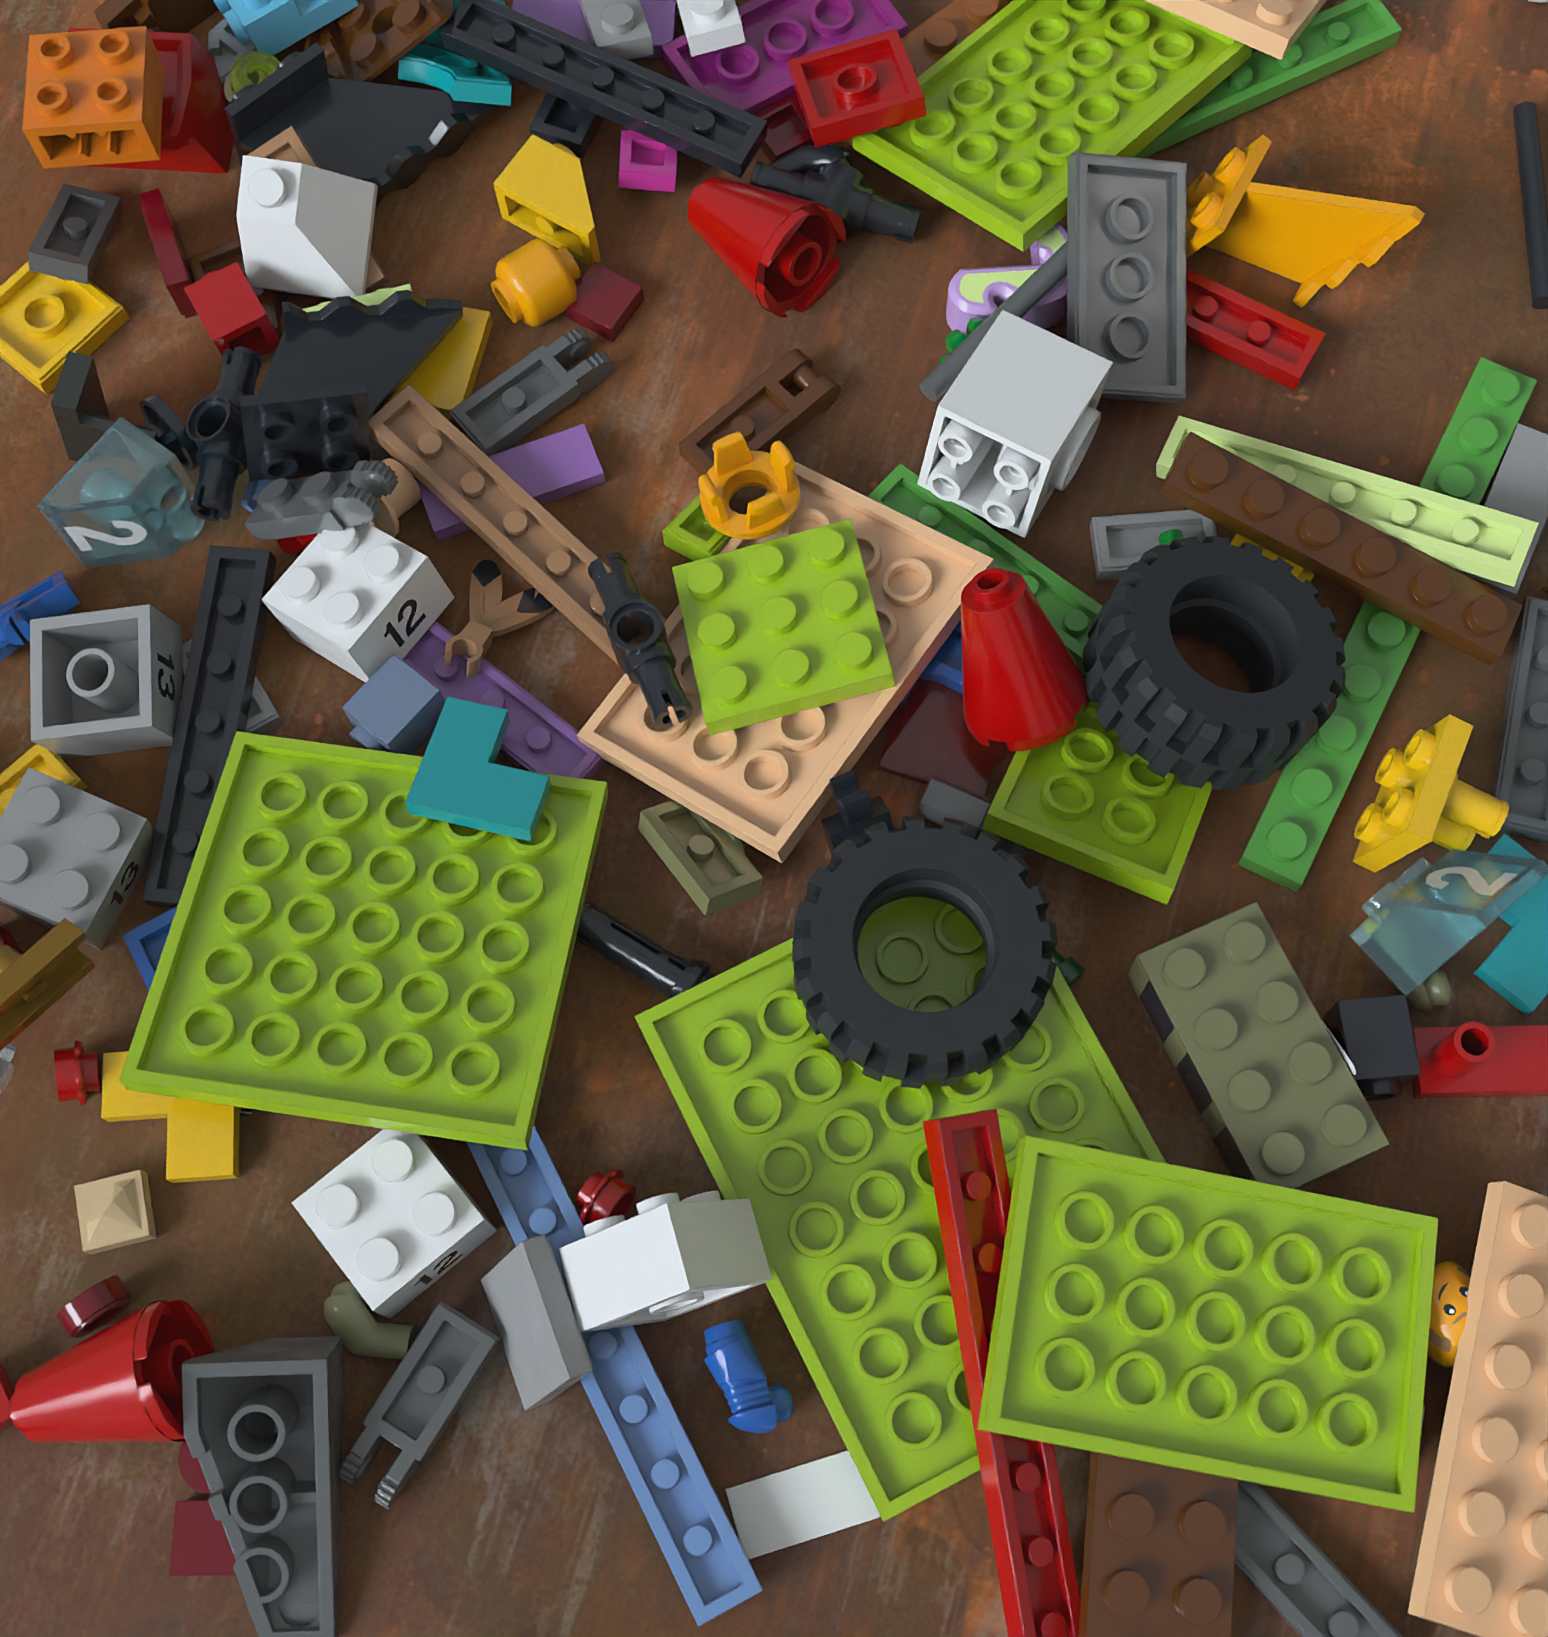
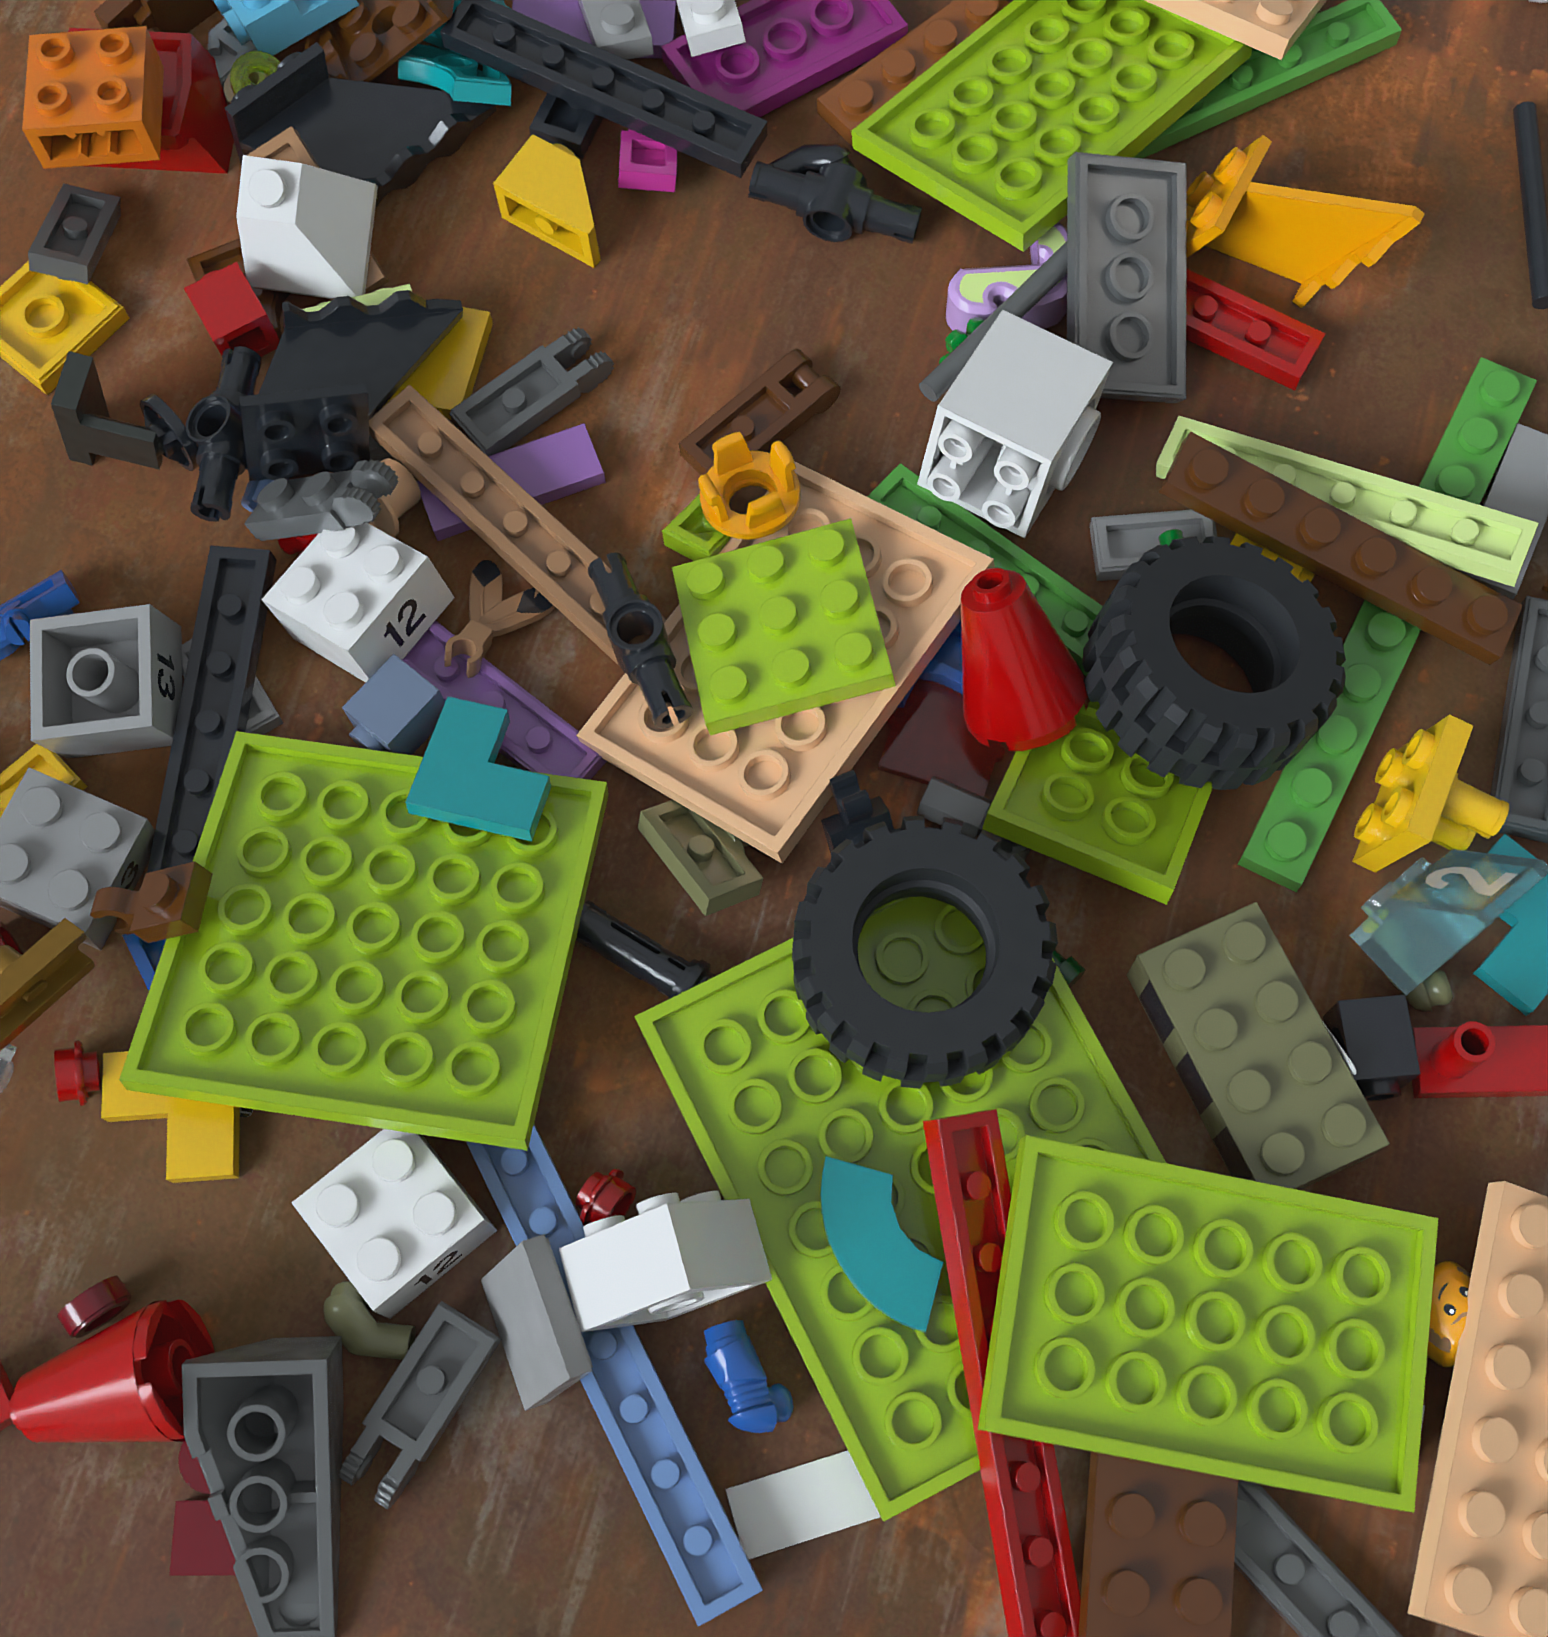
(115, 1212): tan tile -> none
(123, 501): clear light blue slope -> none
(163, 908): none -> reddish brown plate
(168, 249): dark red tile -> none
(536, 282): light orange head -> none
(605, 302): dark red tile -> none
(769, 241): red cone -> none
(785, 127): dark red tile -> none
(857, 88): red plate -> none
(873, 1247): none -> teal tile

